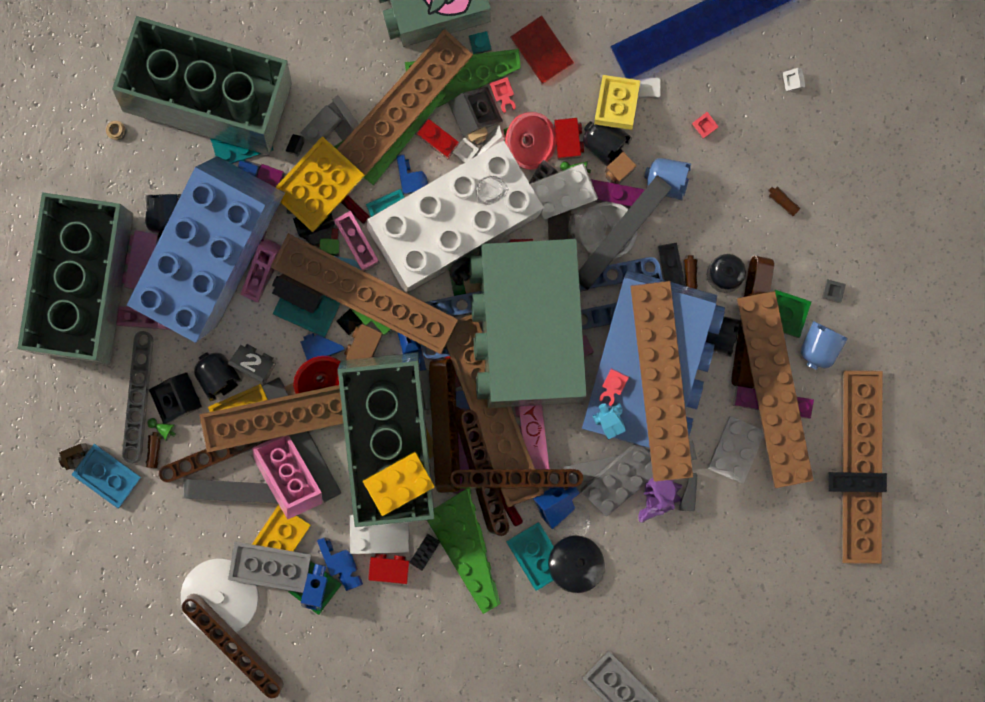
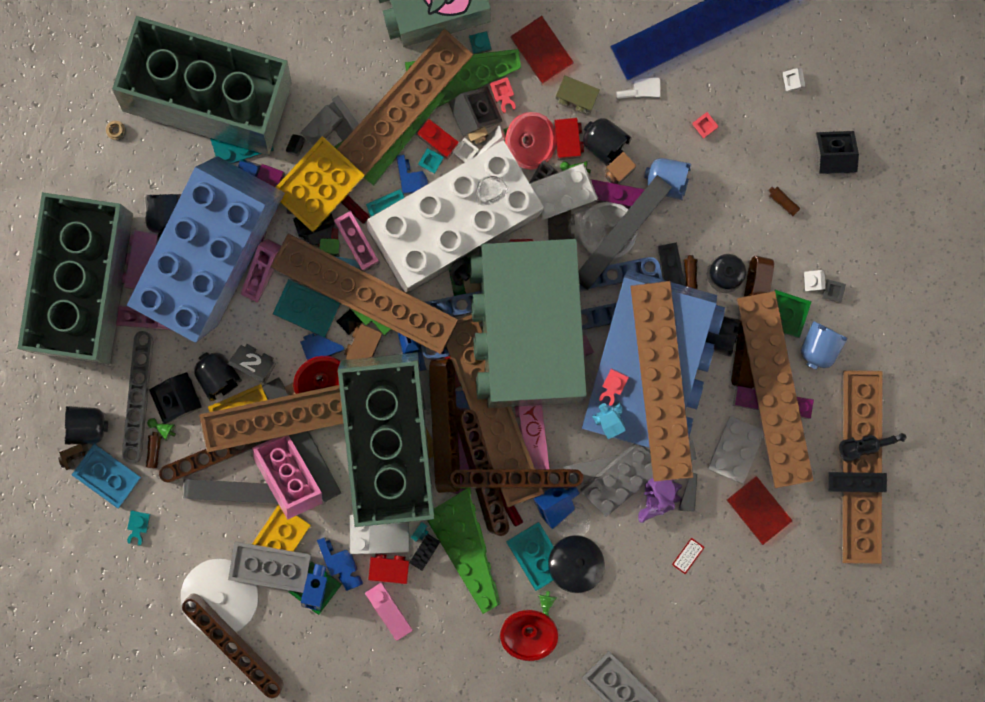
(84, 425): none -> black cylinder
(138, 523): none -> teal plate
(297, 293): black brick -> none
(388, 611): none -> bright pink slope
(398, 483): yellow plate -> none
(420, 532): none -> teal plate
(431, 161): none -> teal plate
(529, 643): none -> red dish
(546, 602): none -> bright green piece
(577, 94): none -> olive brick
(617, 102): light yellow plate -> none
(688, 555): none -> white sticker
(759, 510): none -> clear red plate
(815, 280): none -> white plate
(837, 152): none -> black slope
(852, 449): none -> black piece

